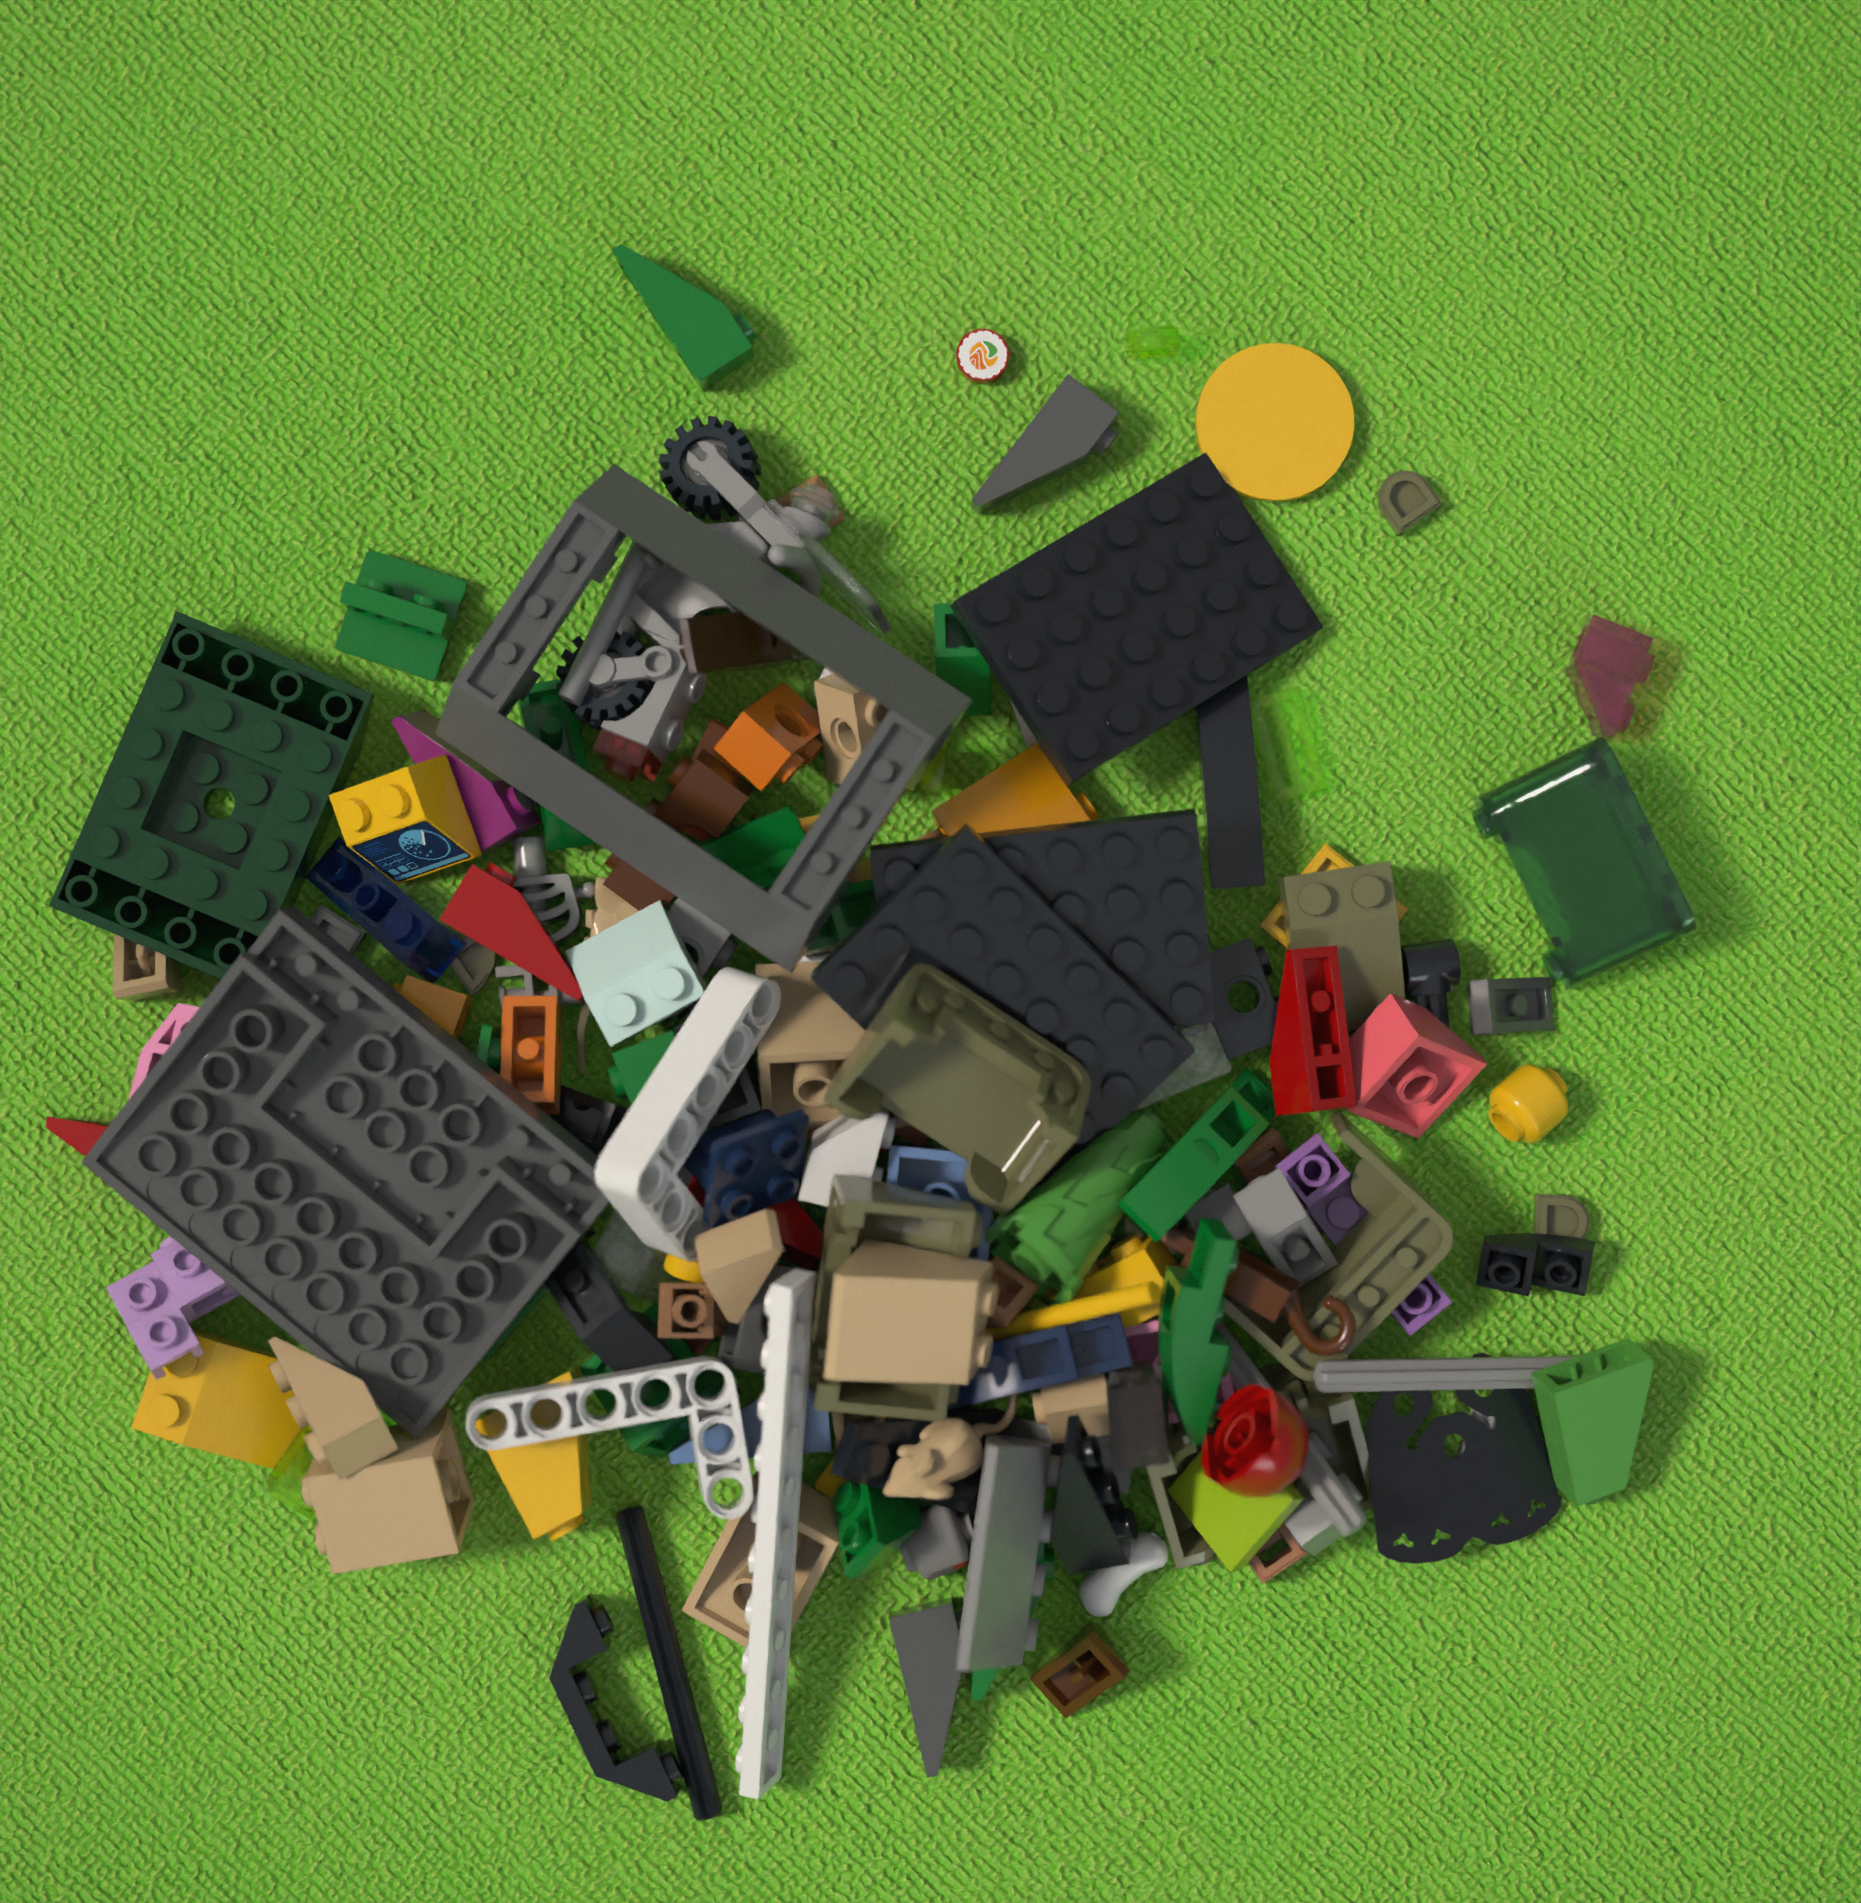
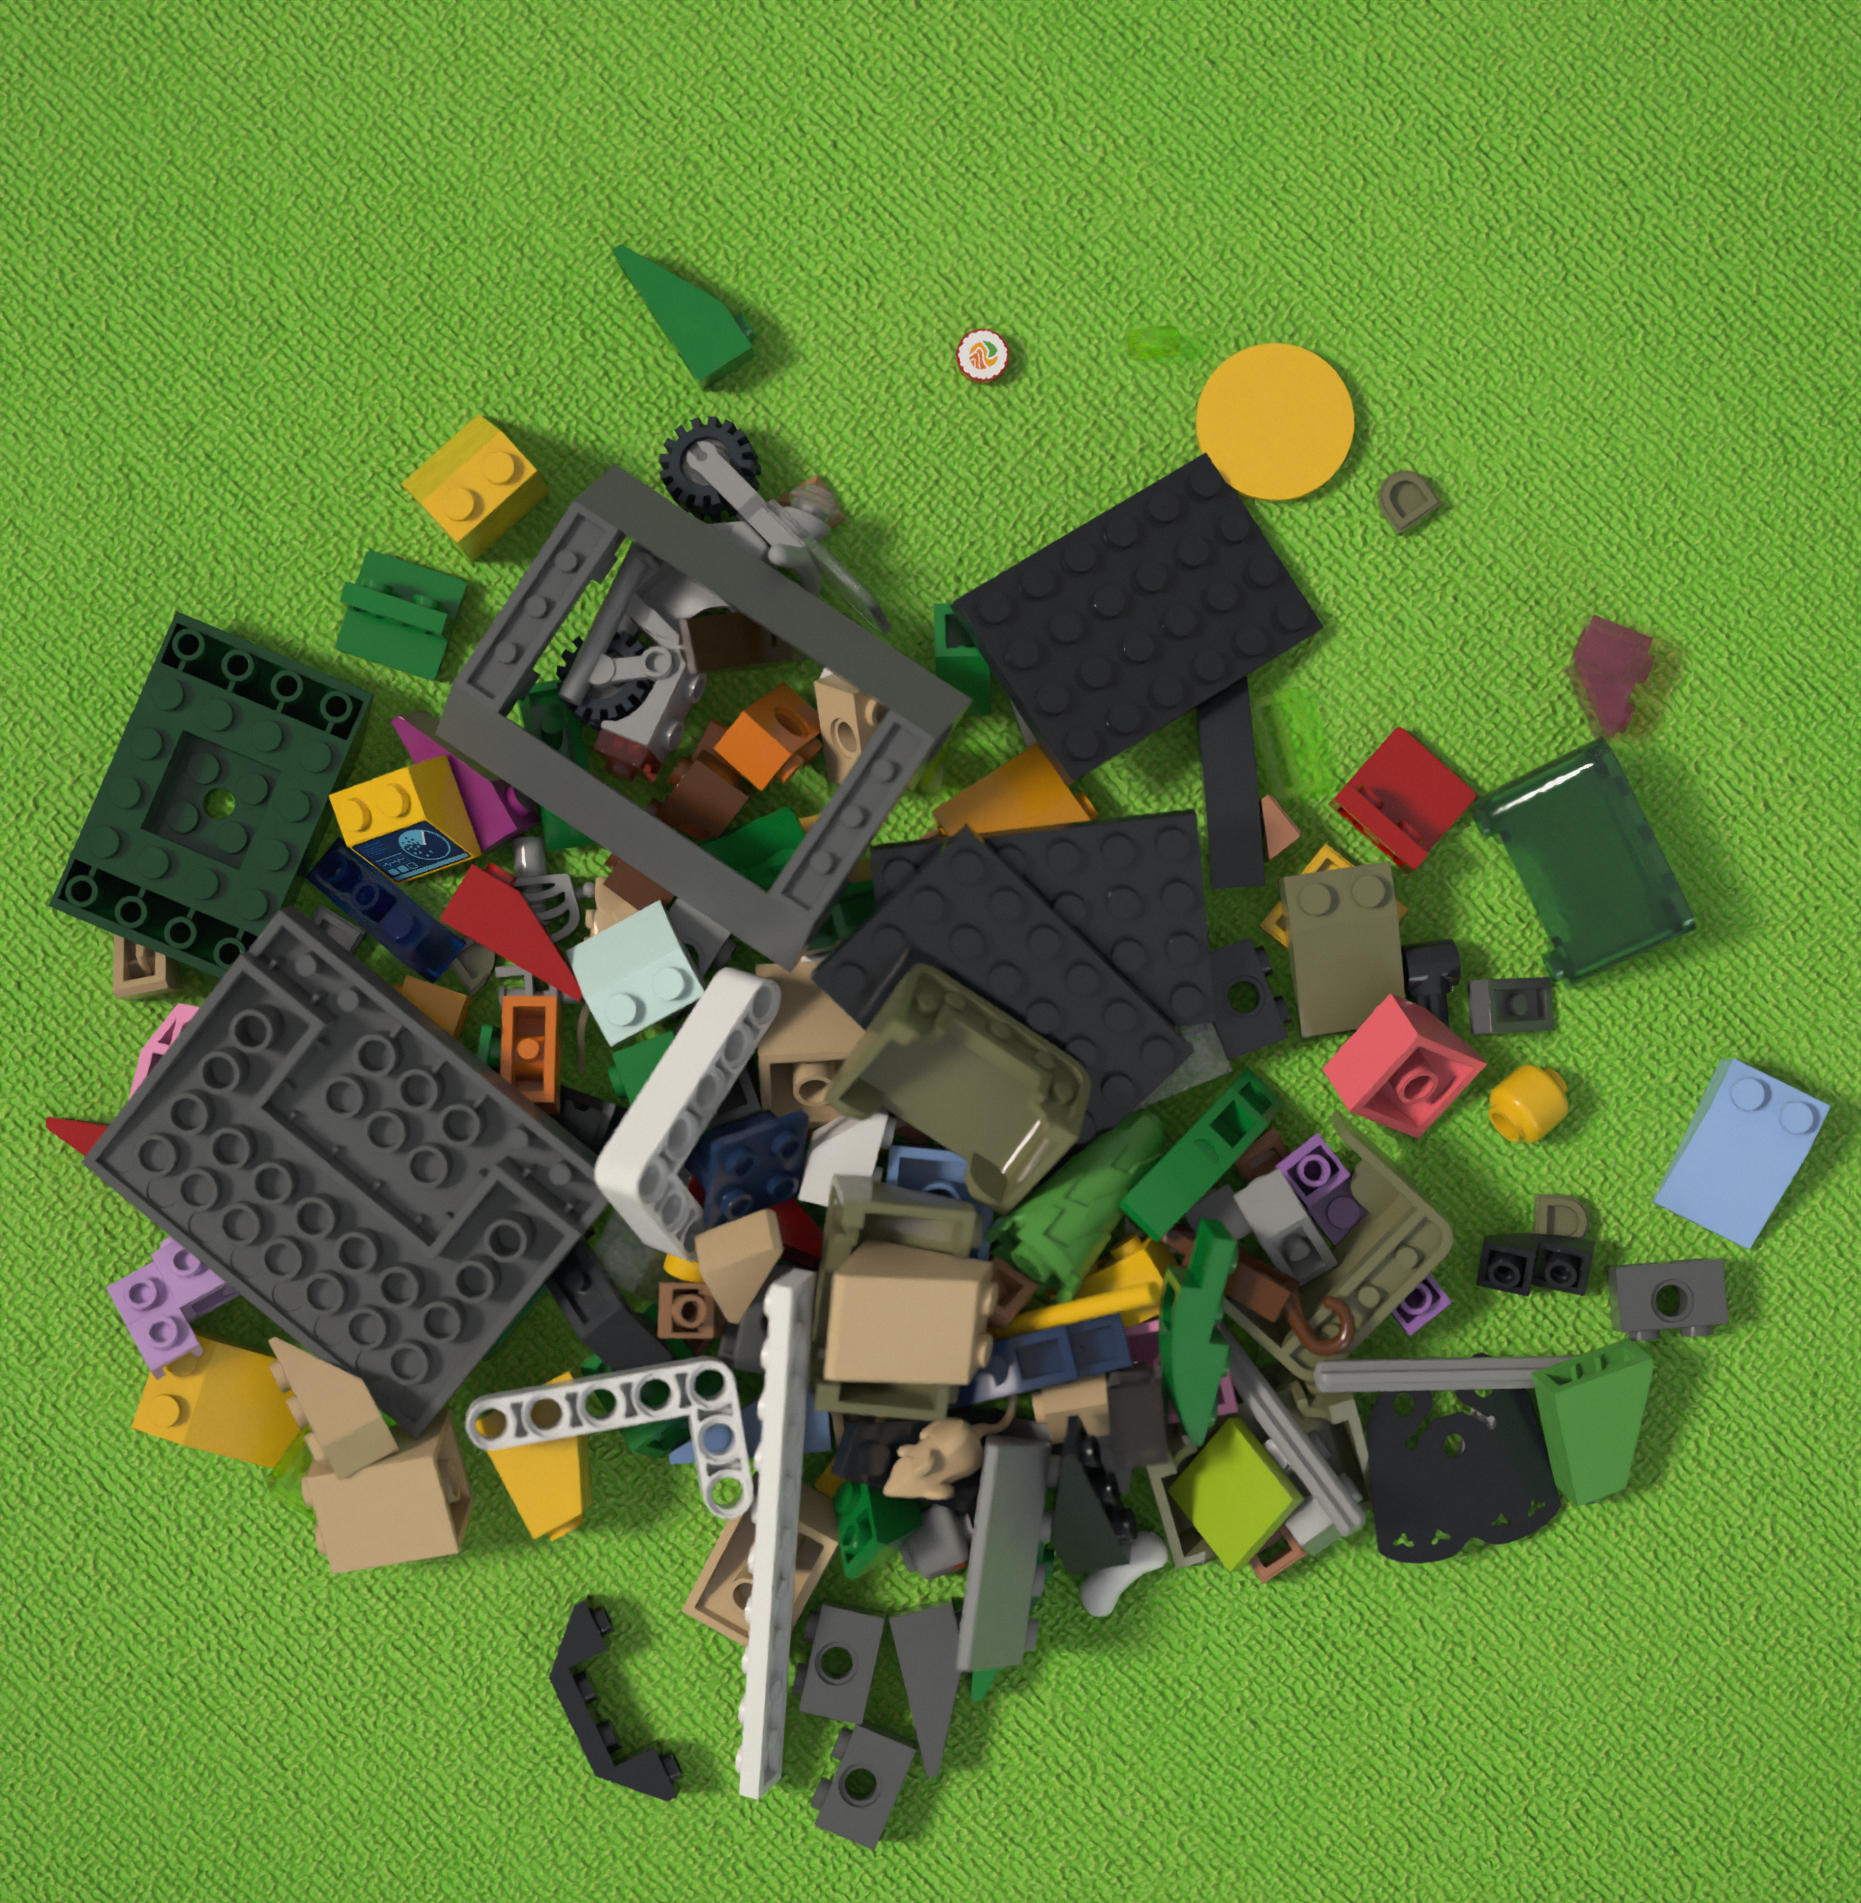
(477, 486): none -> yellow slope
(669, 1663): black axle -> none
(846, 1693): none -> dark grey brick
(855, 1814): none -> dark grey brick
(1055, 442): dark grey slope -> none
(1080, 1671): reddish brown slope -> none
(1257, 1444): red cylinder -> none
(1276, 828): none -> nougat slope
(1310, 1036): red slope -> none
(1403, 800): none -> red bracket
(1700, 1292): none -> dark grey brick
(1740, 1152): none -> light blue slope

